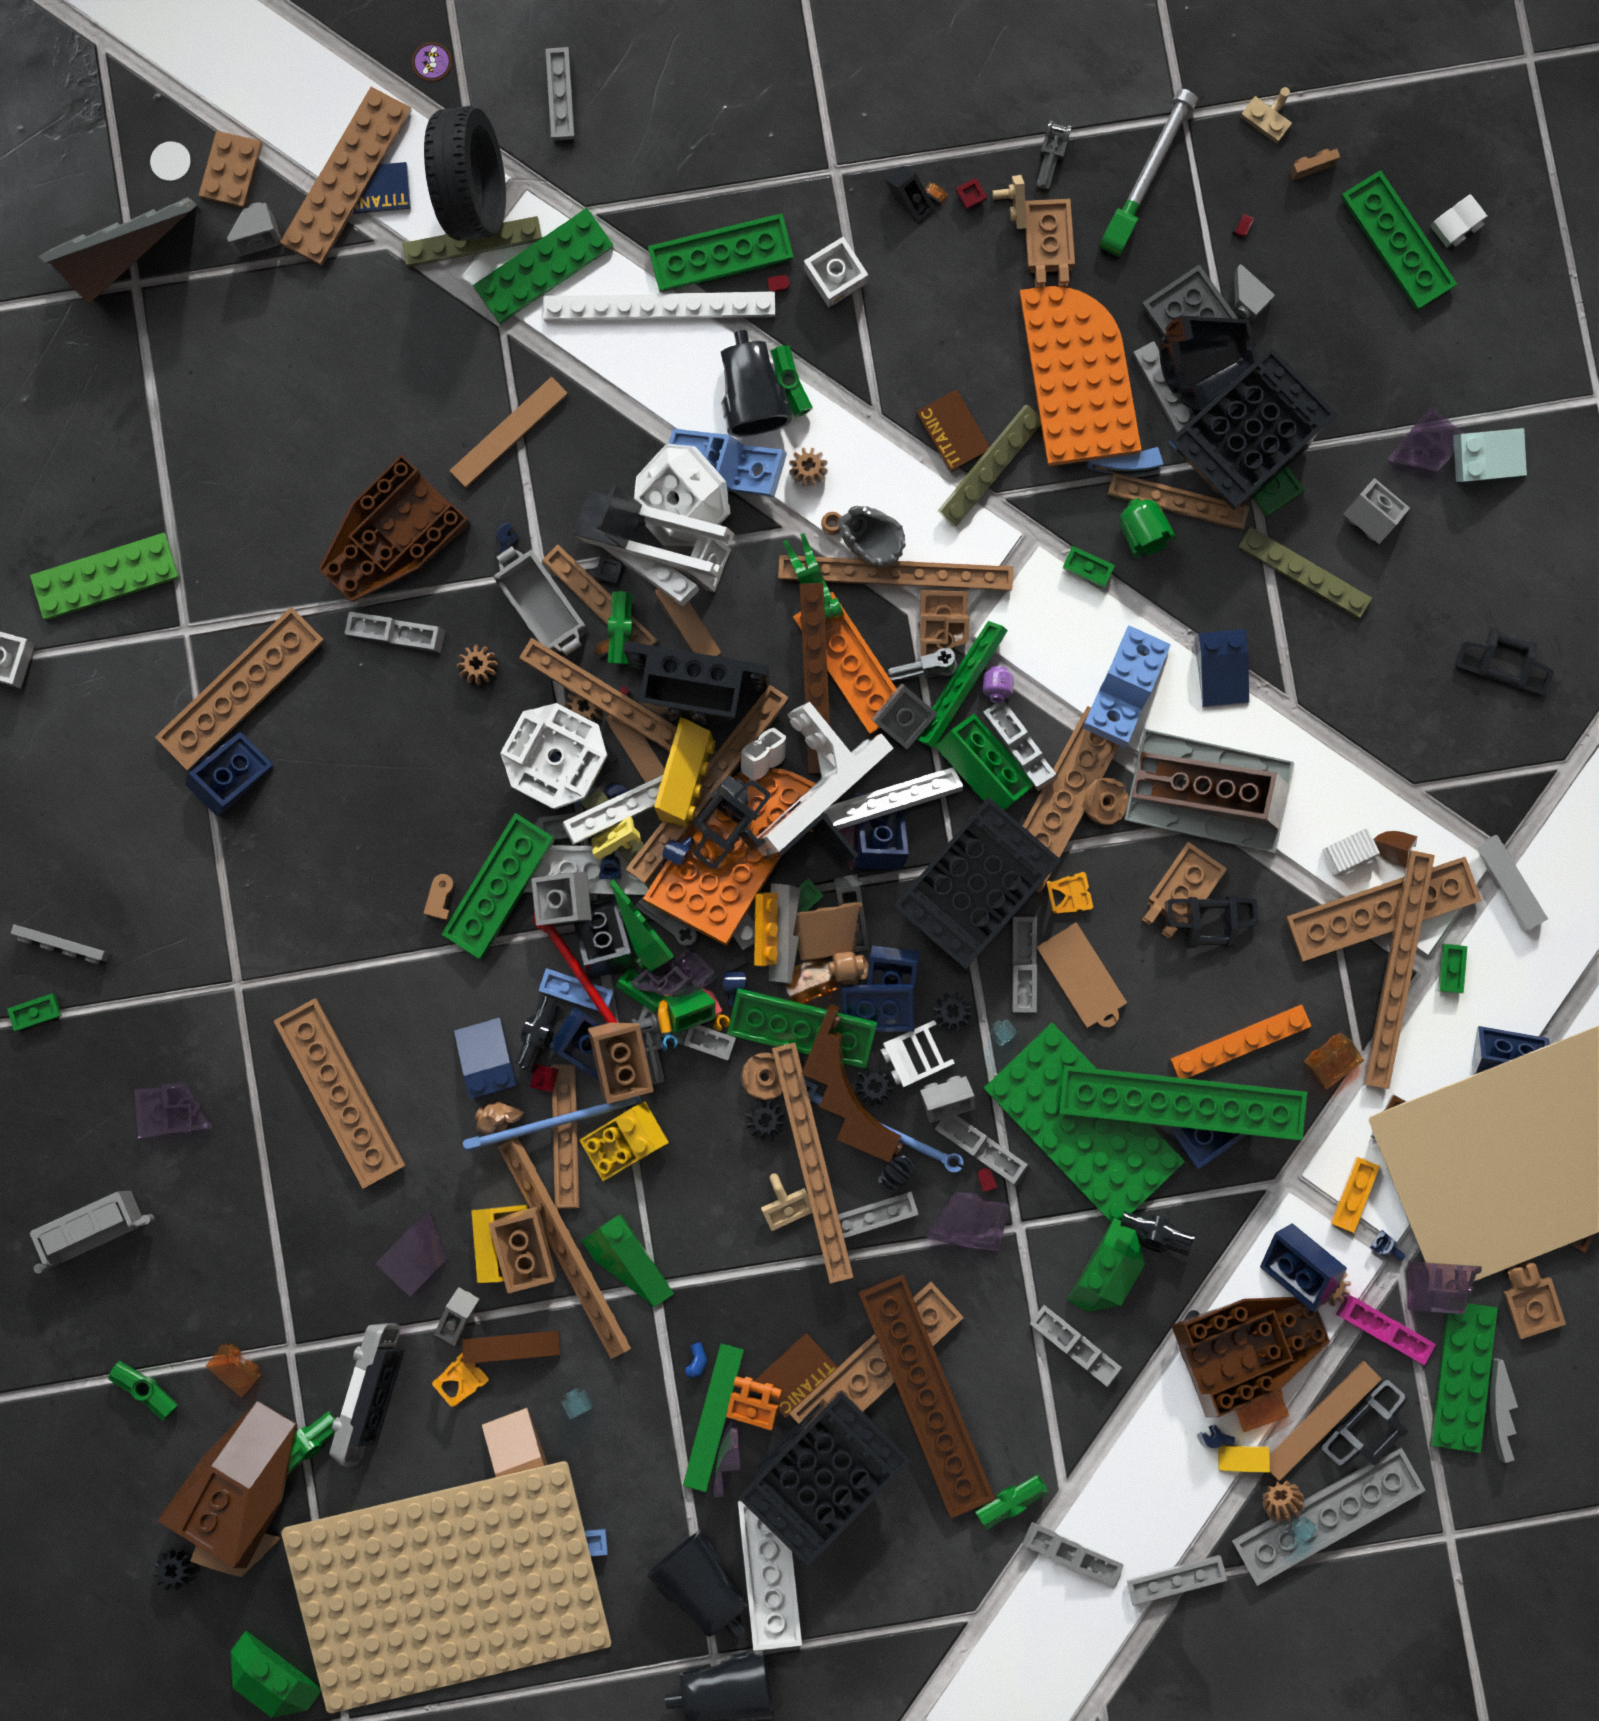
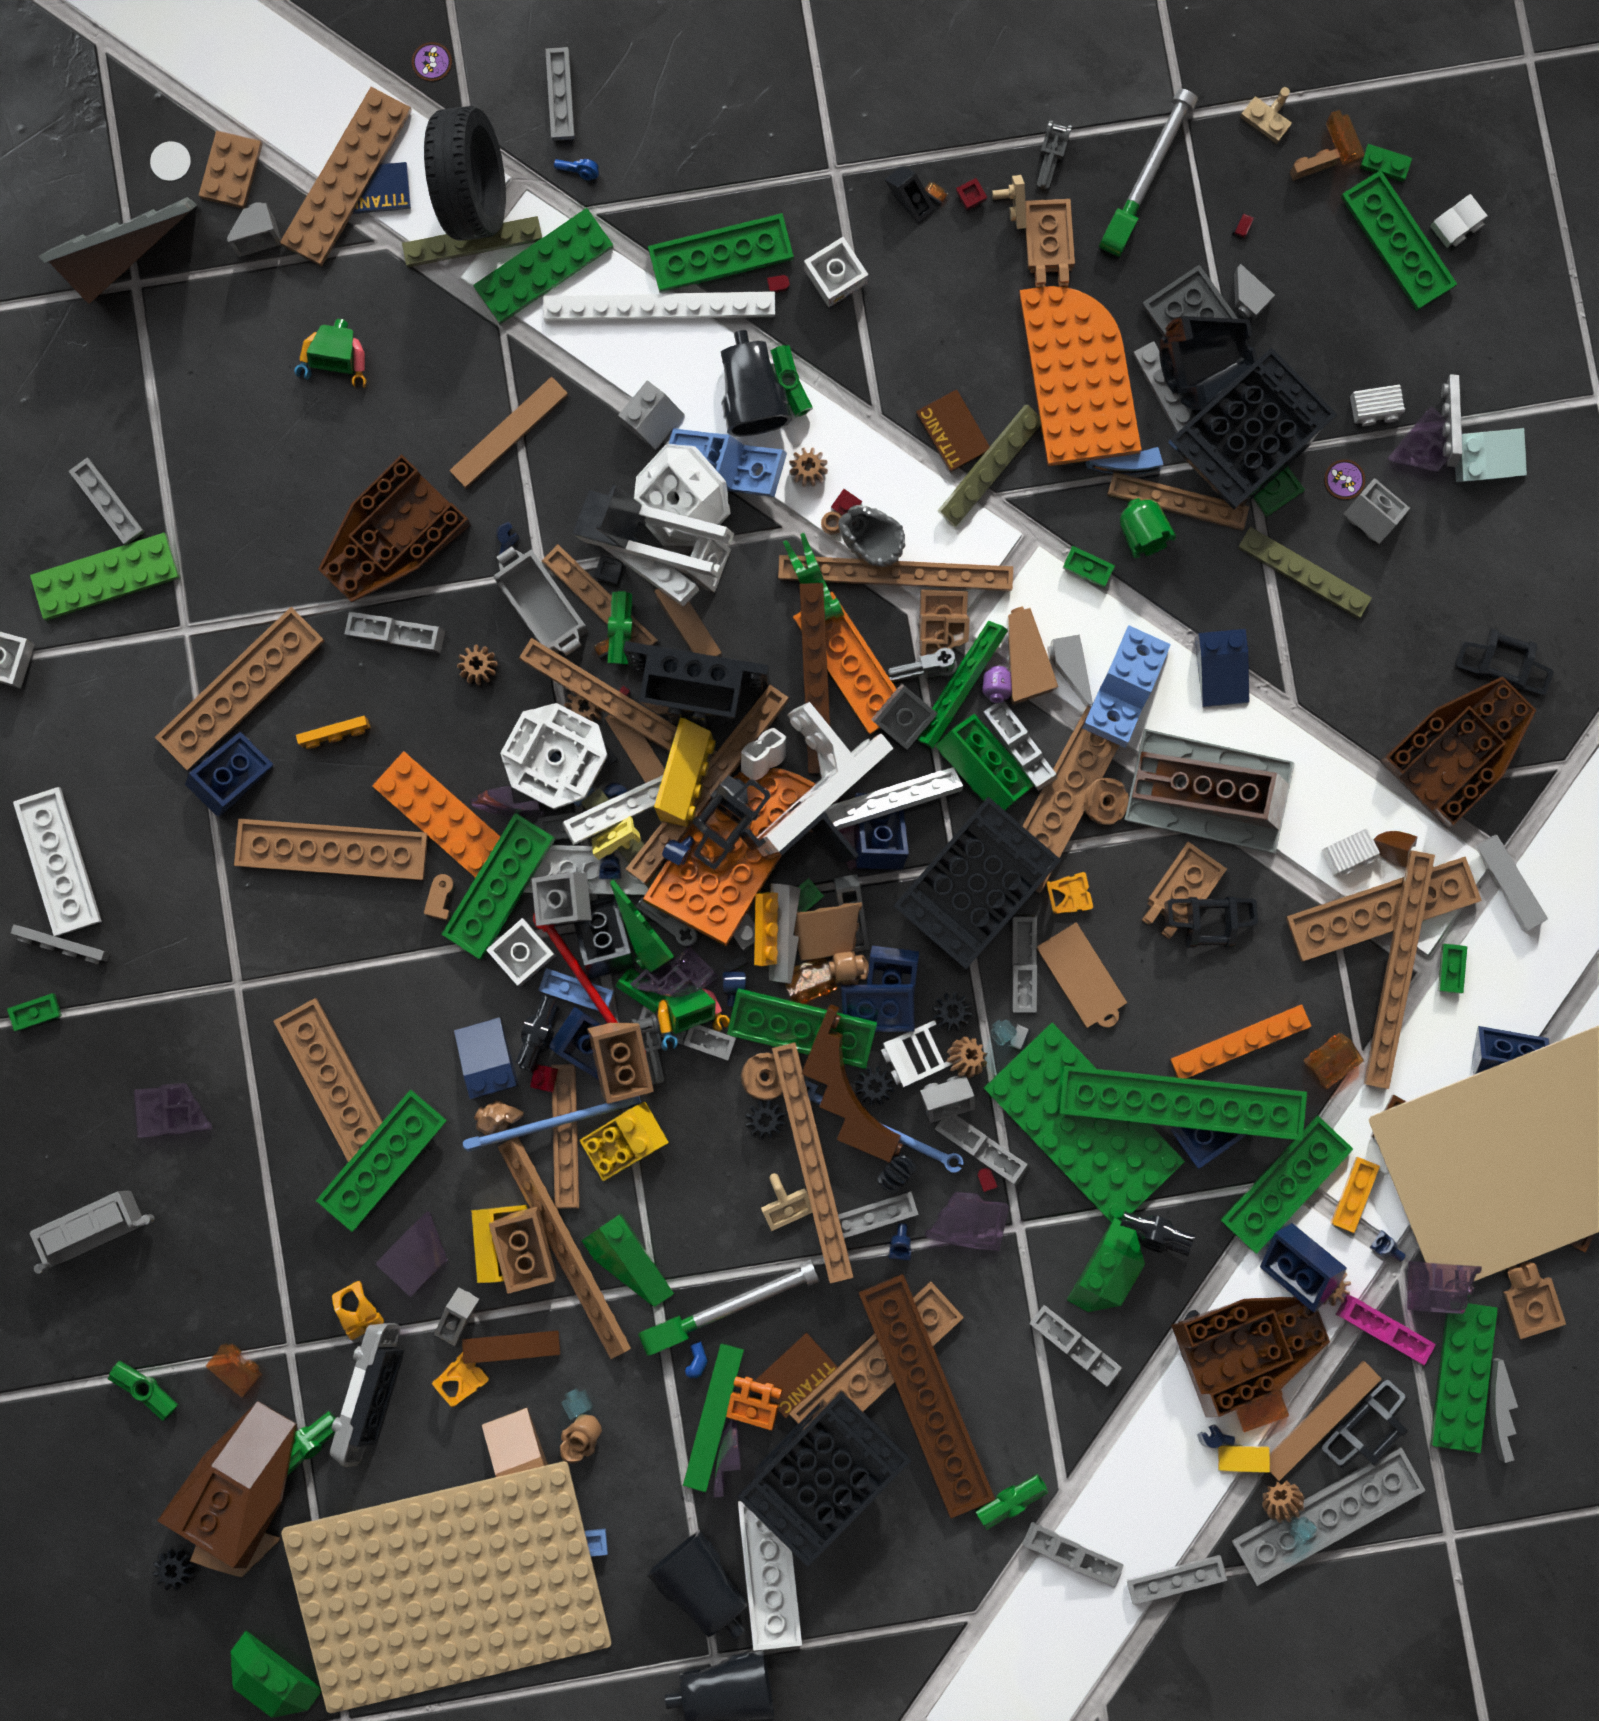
(57, 861): none -> white plate
(106, 501): none -> light grey plate
(331, 849): none -> medium nougat plate
(333, 350): none -> green torso
(333, 732): none -> light orange plate
(356, 1322): none -> light orange piece
(381, 1160): none -> green plate
(437, 813): none -> orange plate
(503, 802): none -> slope
(521, 952): none -> white brick
(580, 1438): none -> medium nougat head
(586, 168): none -> blue plate
(651, 415): none -> light grey slope
(675, 1329): none -> flat silver piece
(844, 502): none -> dark red plate
(900, 1244): none -> dark blue piece
(964, 1066): none -> medium nougat gear
(1020, 1039): none -> light grey piece
(1027, 658): none -> medium nougat slope
(1070, 662): none -> light grey slope
(1286, 1185): none -> green plate
(1344, 137): none -> clear orange bracket
(1344, 479): none -> sticker
(1377, 404): none -> white brick
(1390, 163): none -> green plate
(1452, 425): none -> light grey plate
(1461, 749): none -> reddish brown wedge

